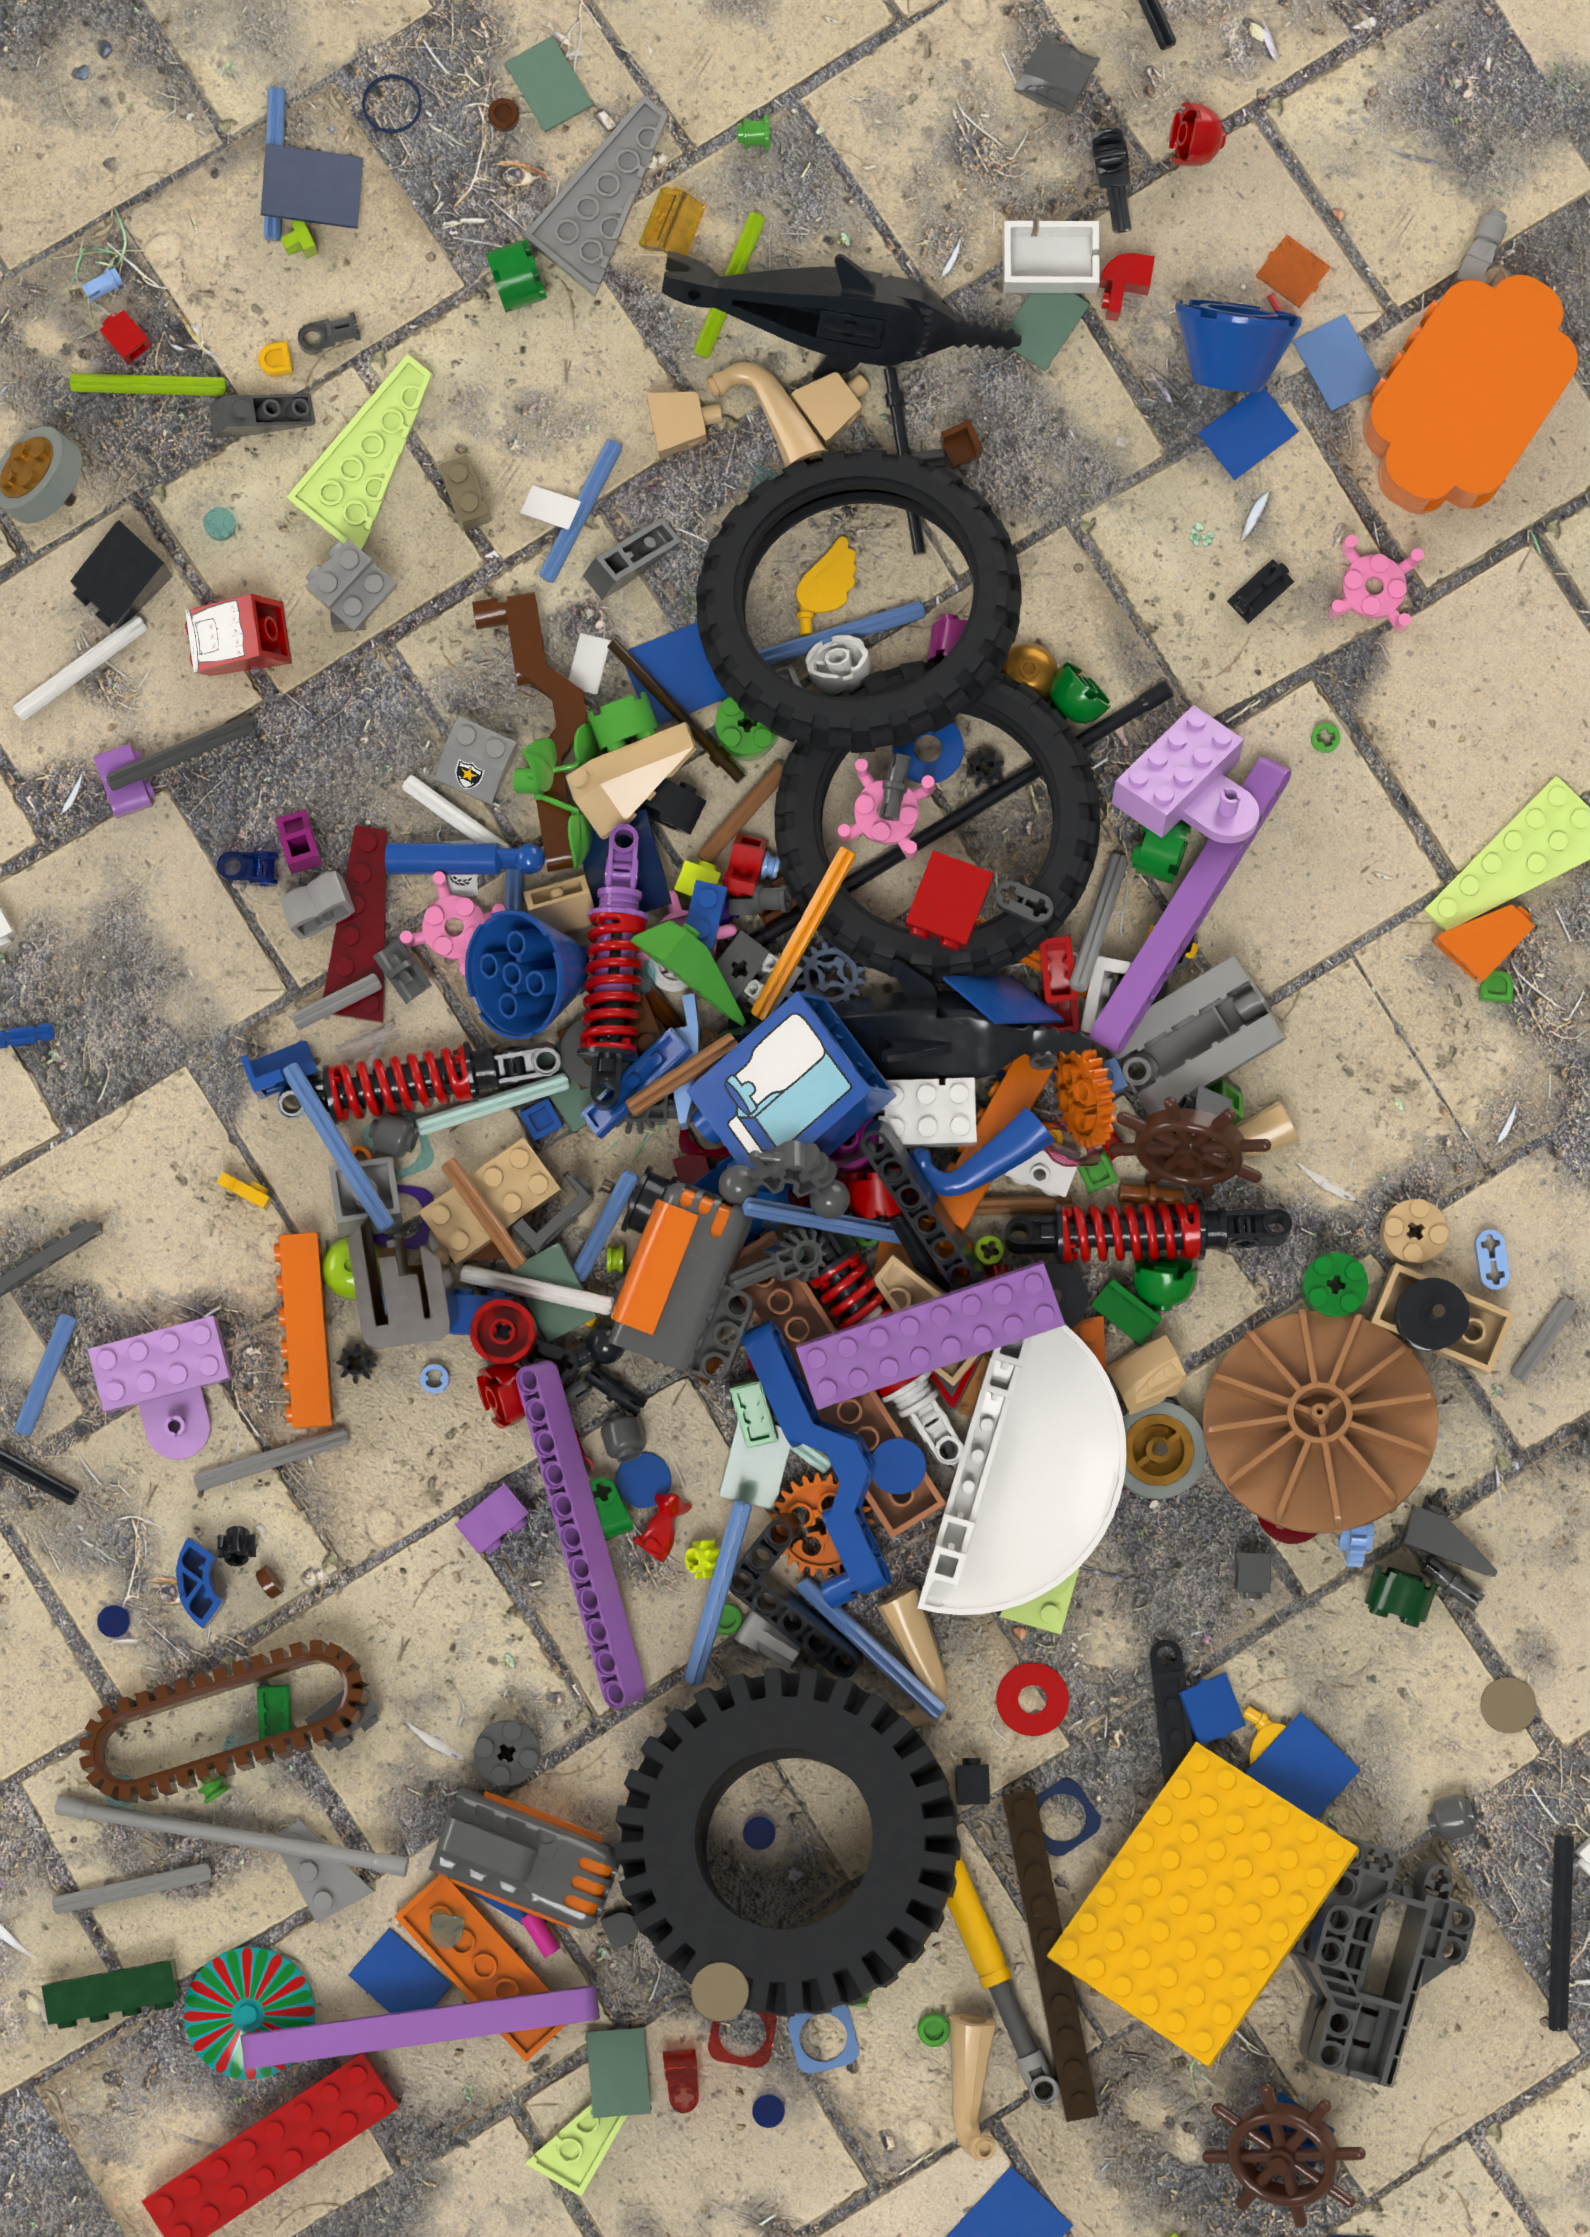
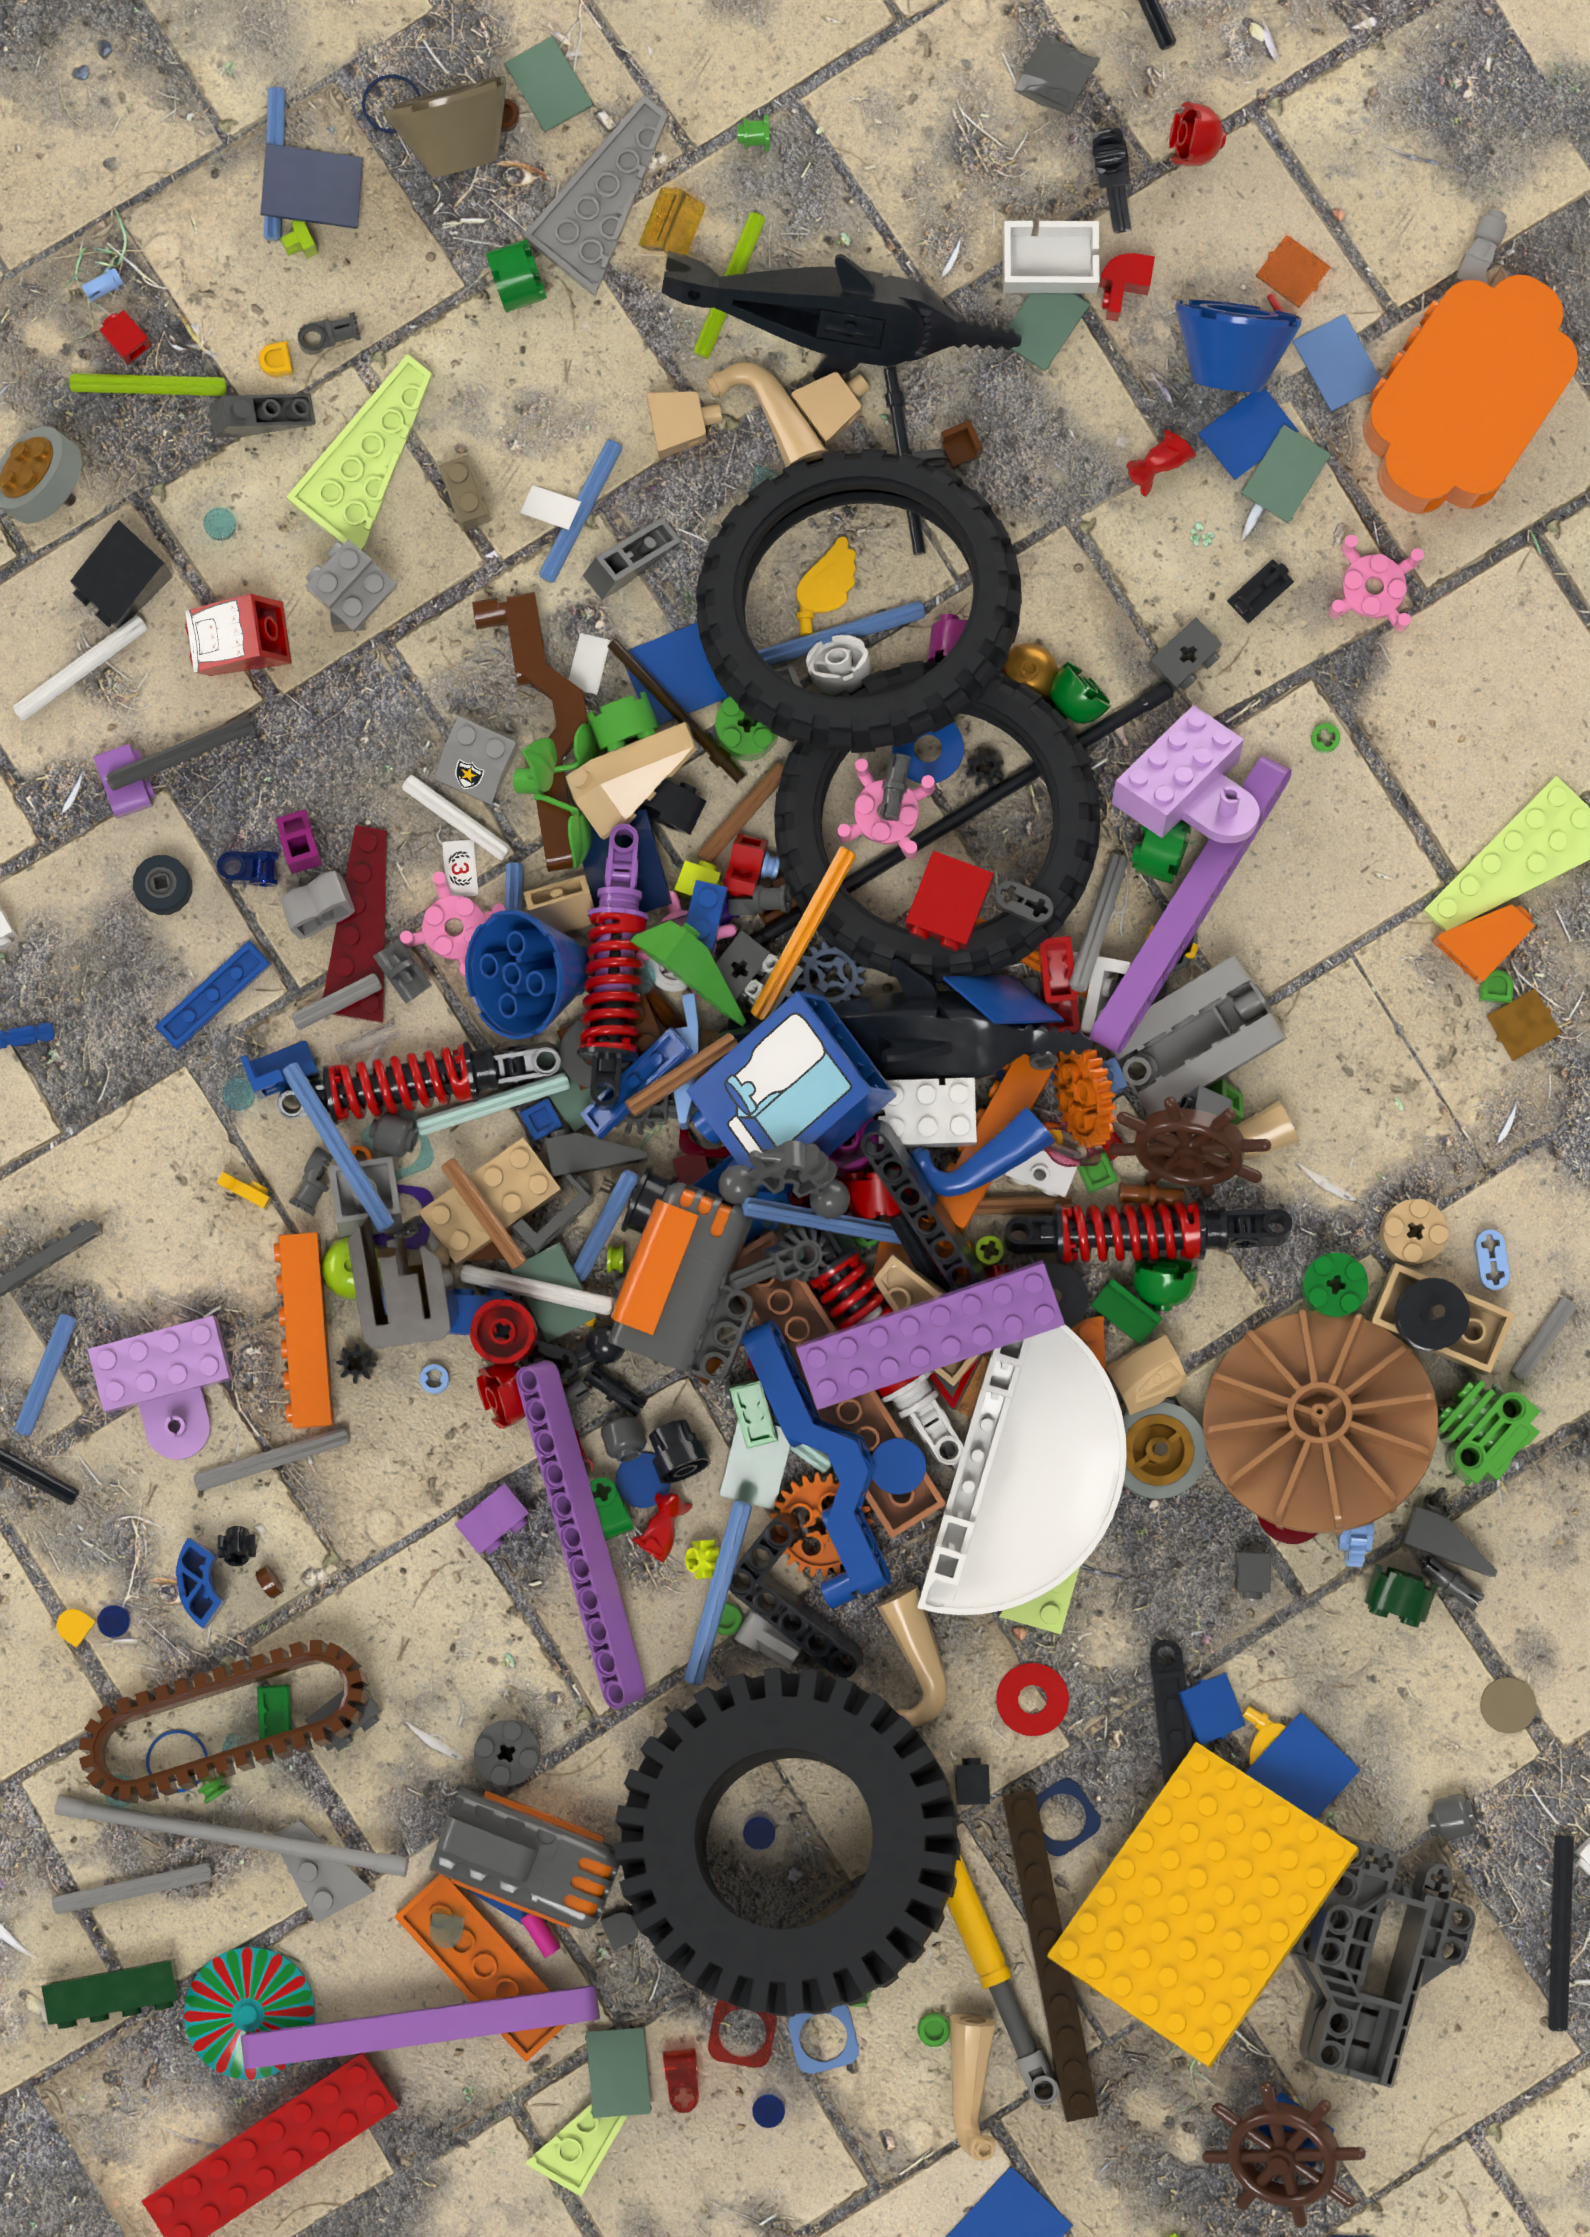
(74, 1626): none -> yellow tile
(165, 1734): none -> blue piece
(171, 891): none -> black wheel
(213, 995): none -> blue tile
(238, 1094): none -> clear light blue tile
(311, 1188): none -> dark grey connector
(399, 1976): blue window -> none
(453, 126): none -> dark tan cone
(461, 858): blue piece -> none
(585, 1154): none -> dark grey slope
(677, 1452): none -> black piece
(719, 1991): dark tan piece -> none
(872, 1649): medium blue axle -> none
(1165, 456): none -> red animal
(1193, 639): none -> dark grey brick
(1286, 474): none -> sand green piece
(1485, 1431): none -> bright green piece
(1523, 1025): none -> pearl gold piece

